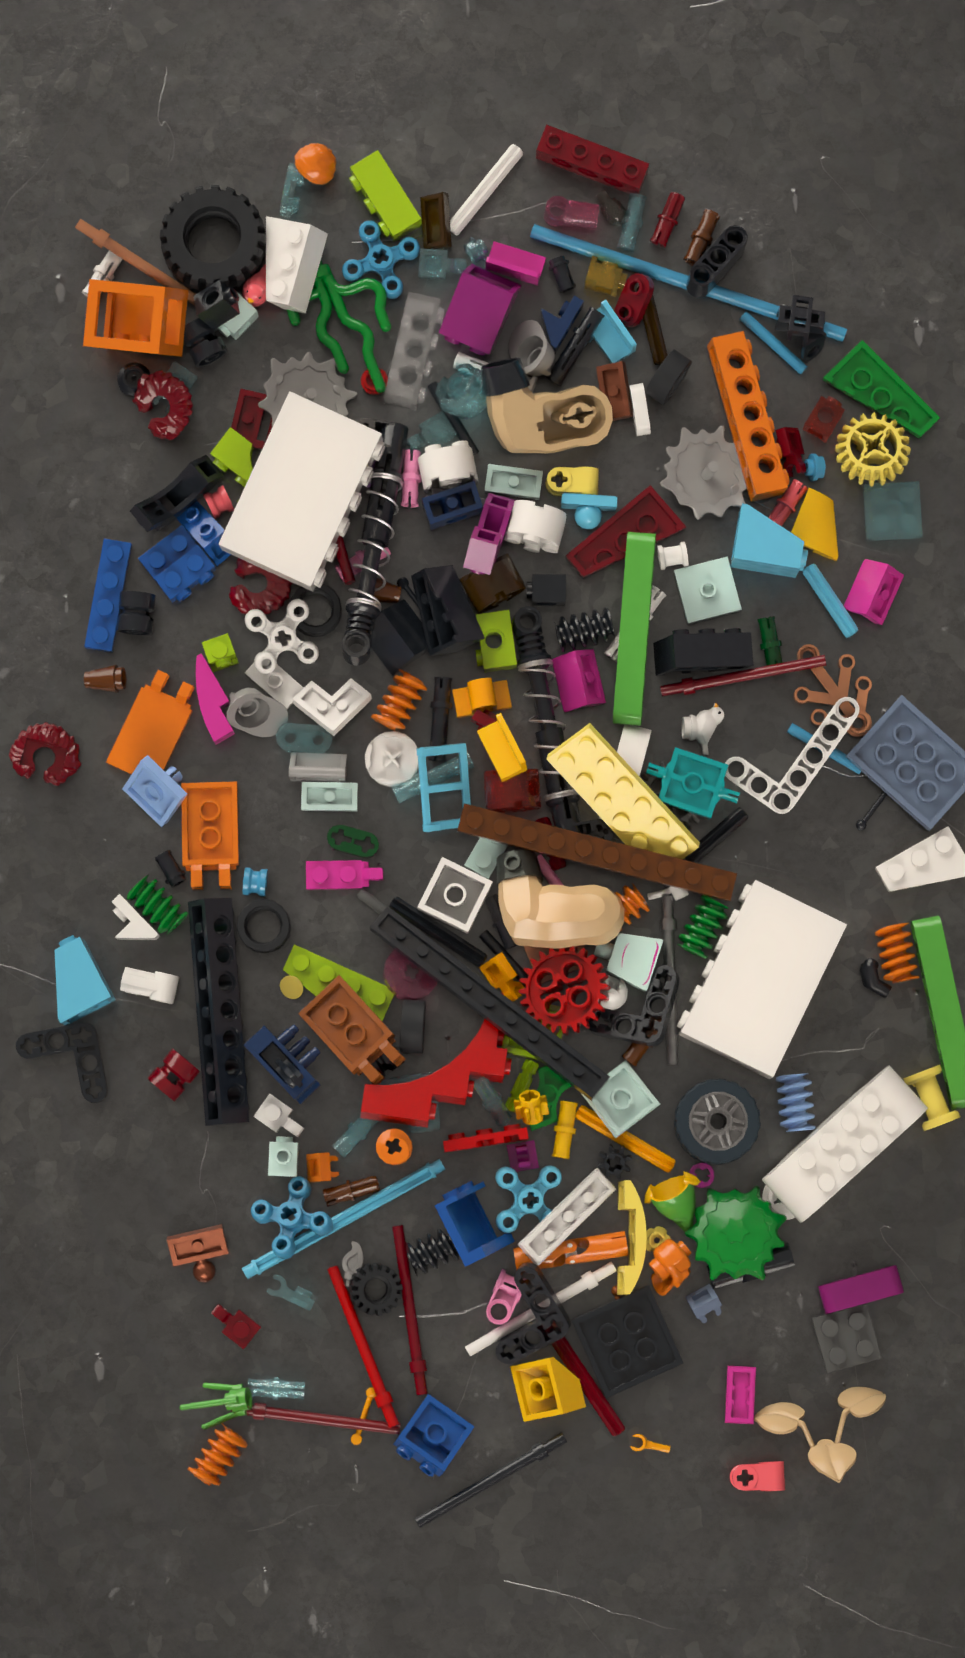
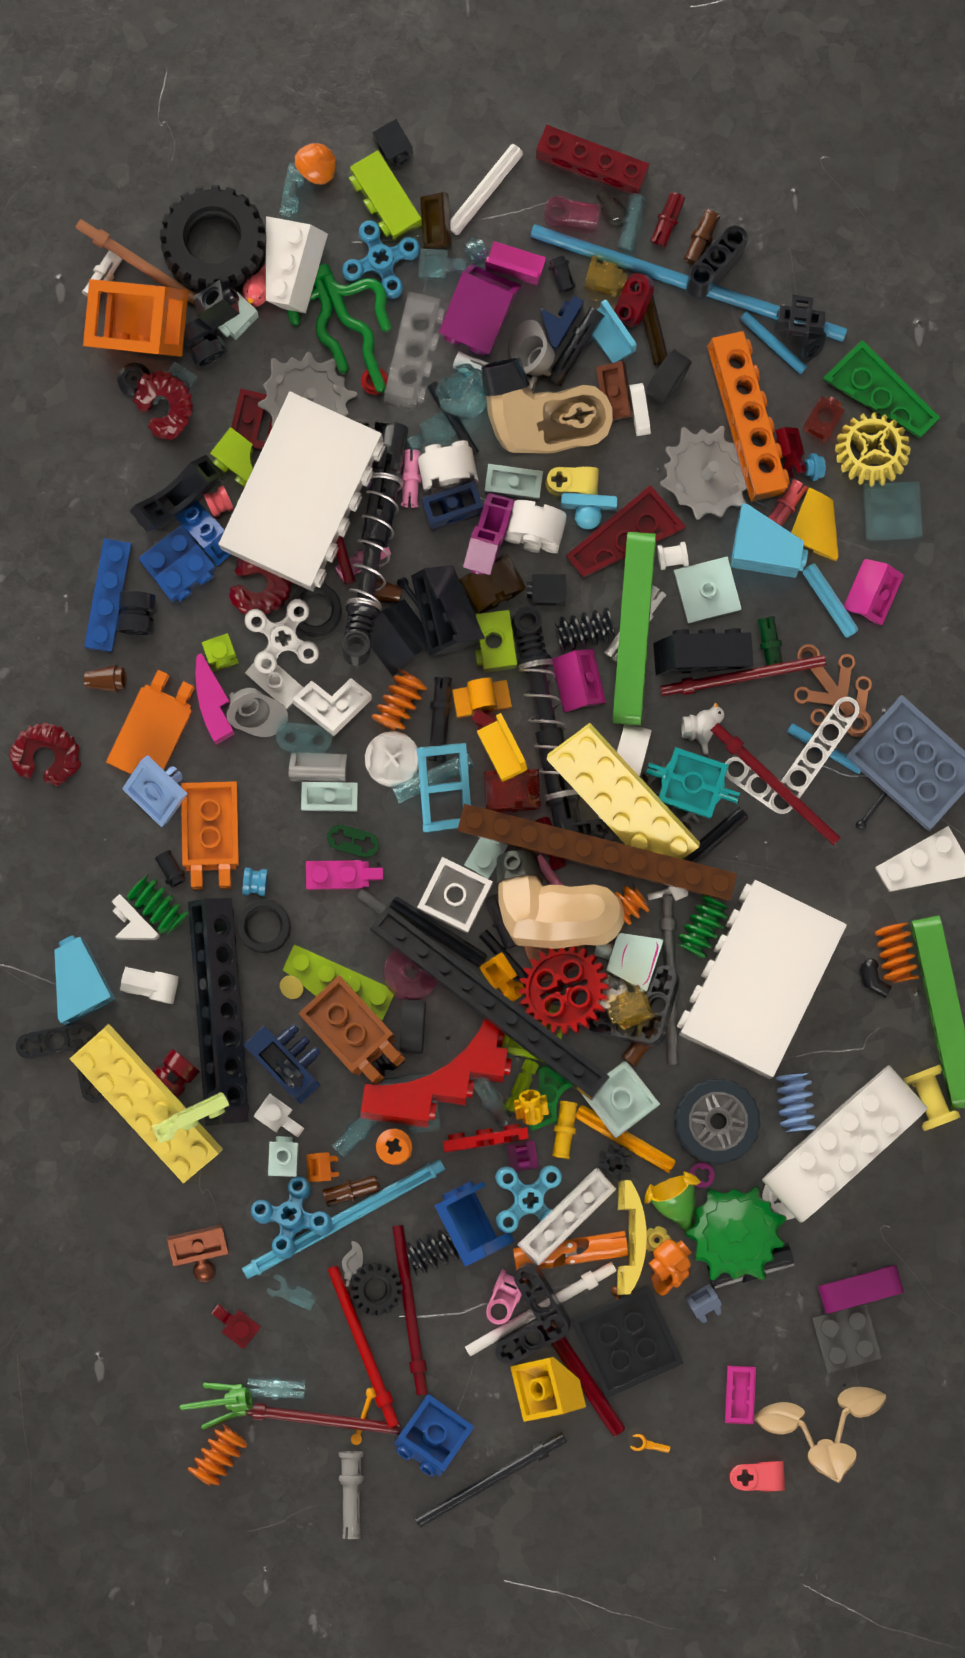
(143, 1101): none -> light yellow plate
(189, 1117): none -> yellowish green hinge
(351, 1480): none -> light grey pin
(393, 143): none -> black brick
(630, 1008): none -> clear yellow brick
(735, 746): none -> dark red bar

